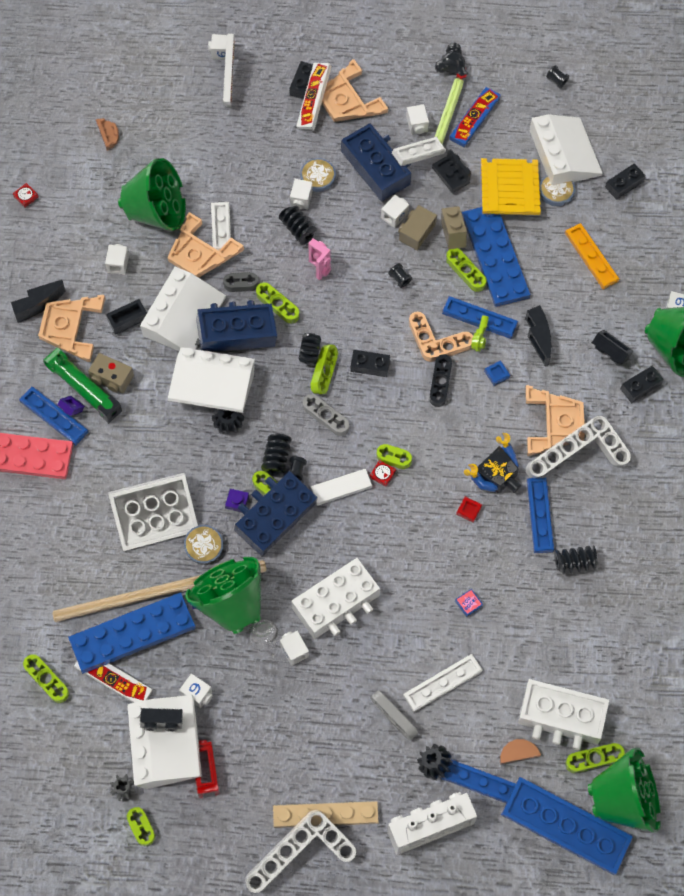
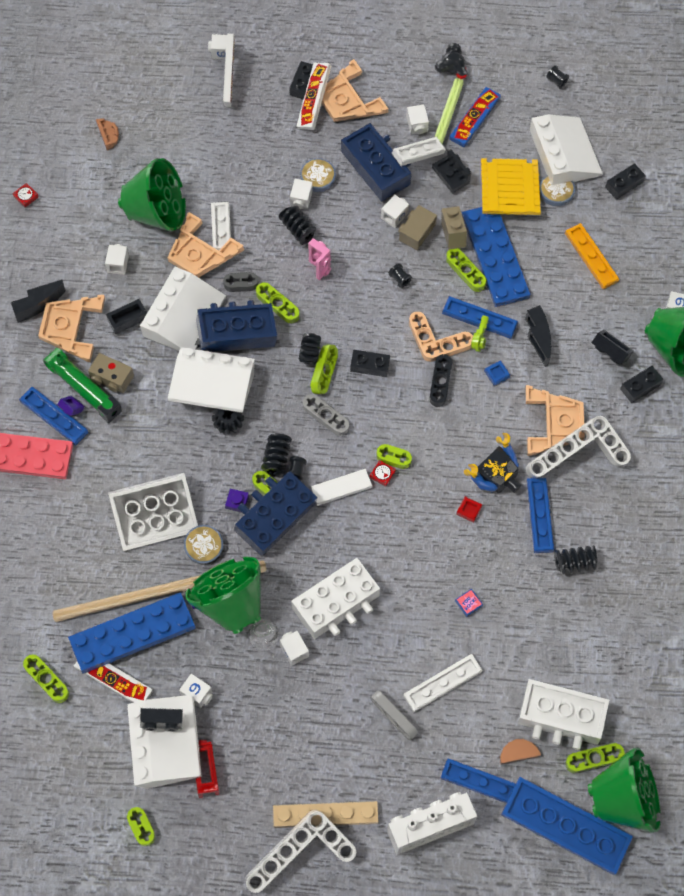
(117, 790): dark grey gear -> none
(431, 768): black gear -> none

